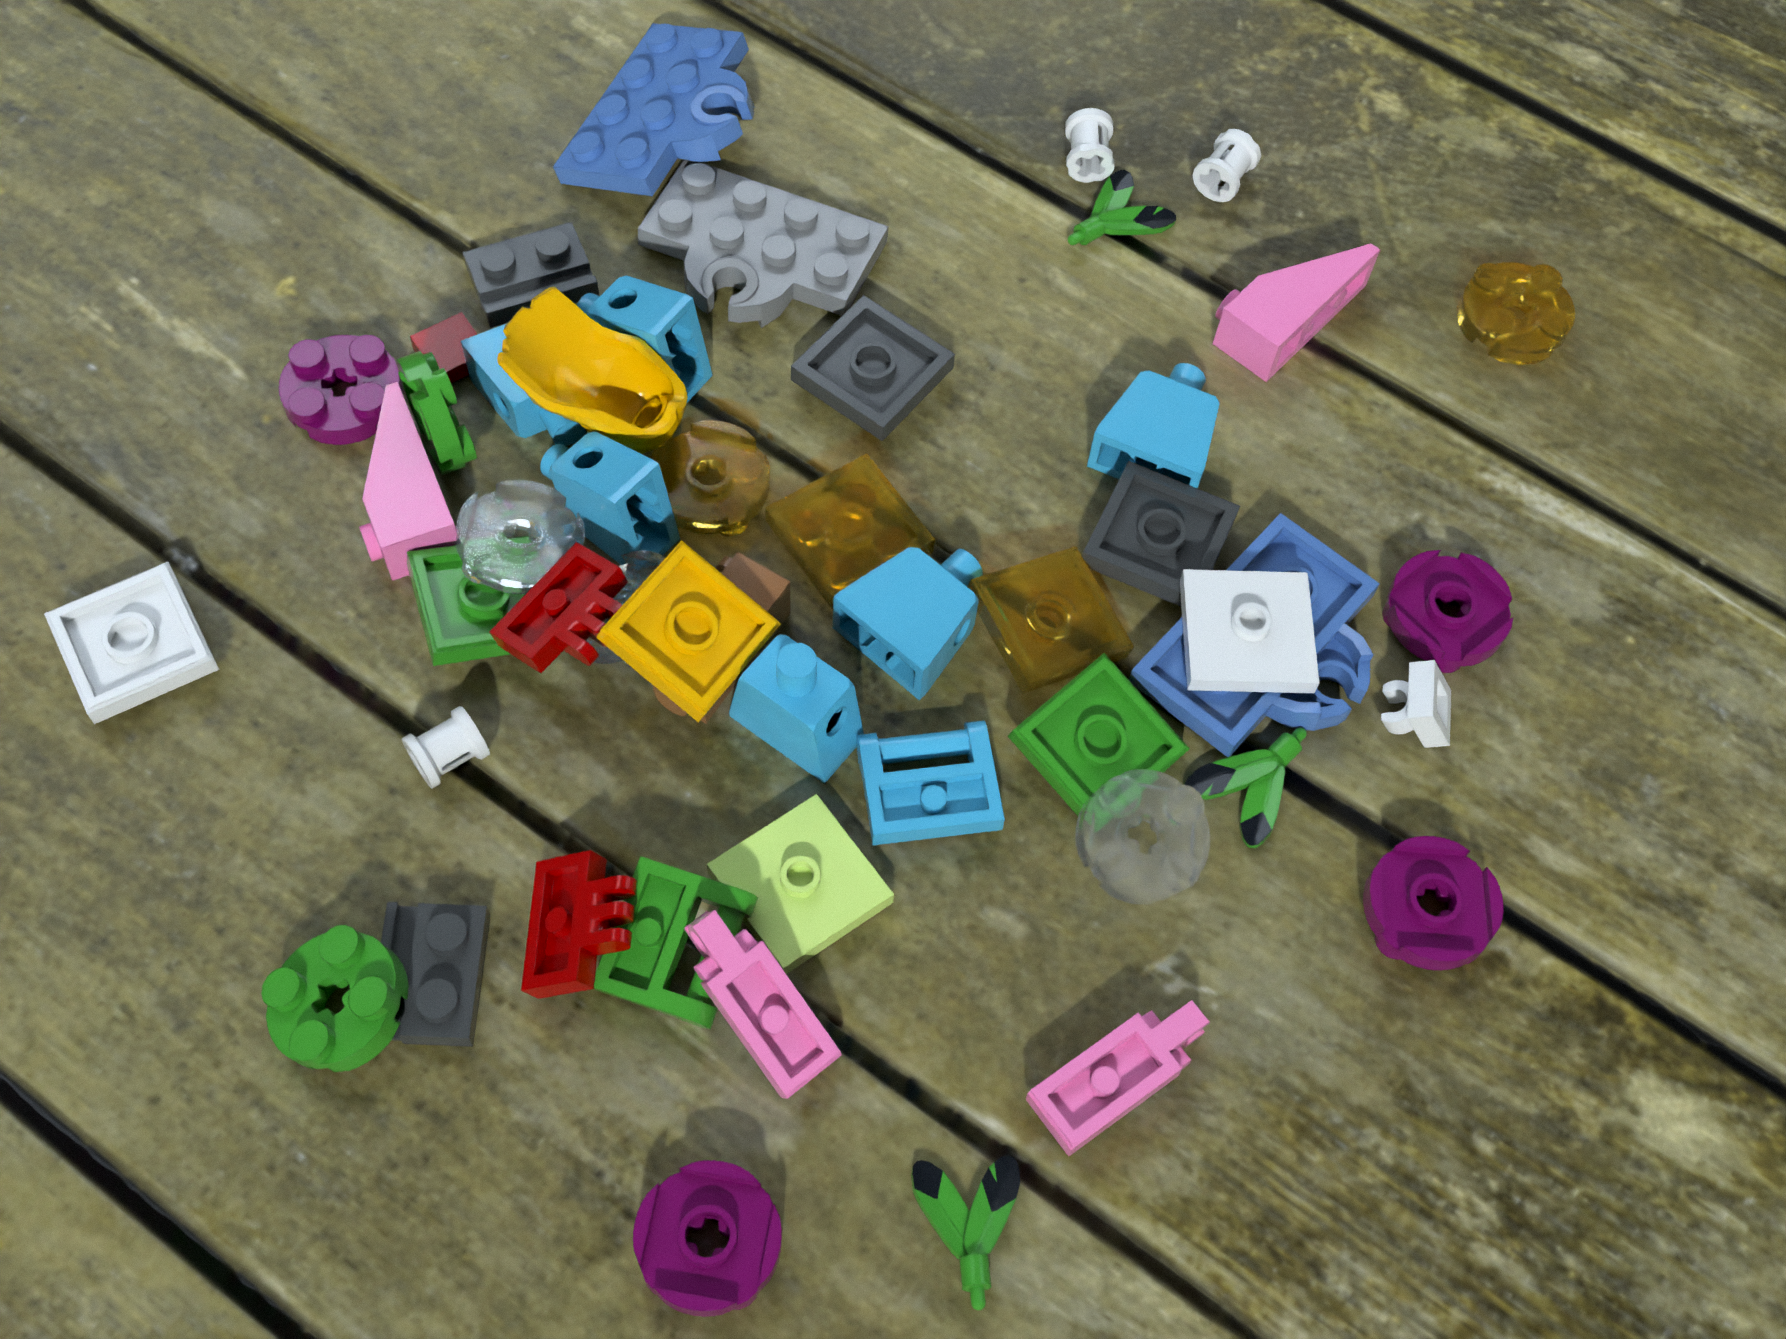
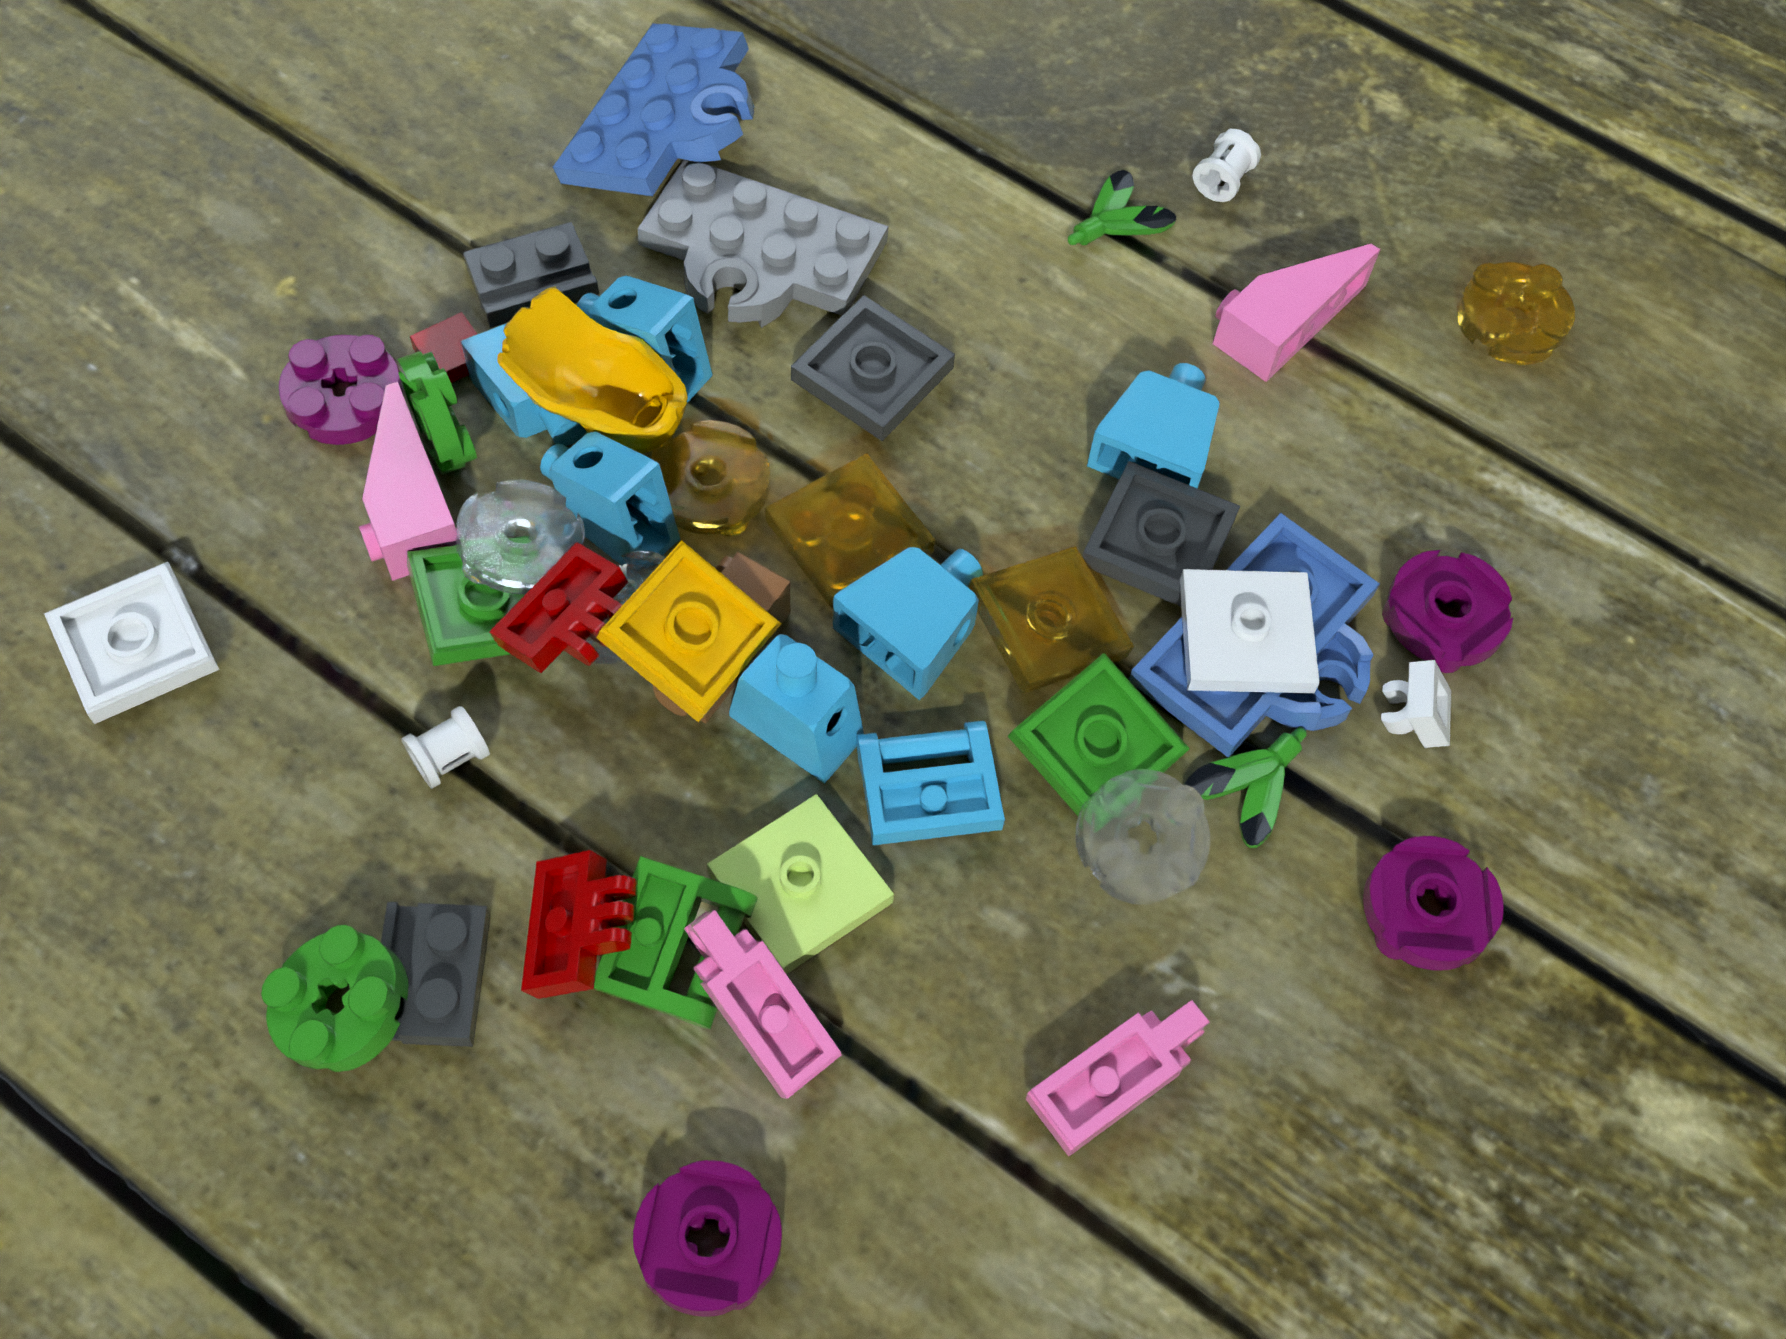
(965, 1232): bright green piece -> none
(1090, 152): white bush -> none

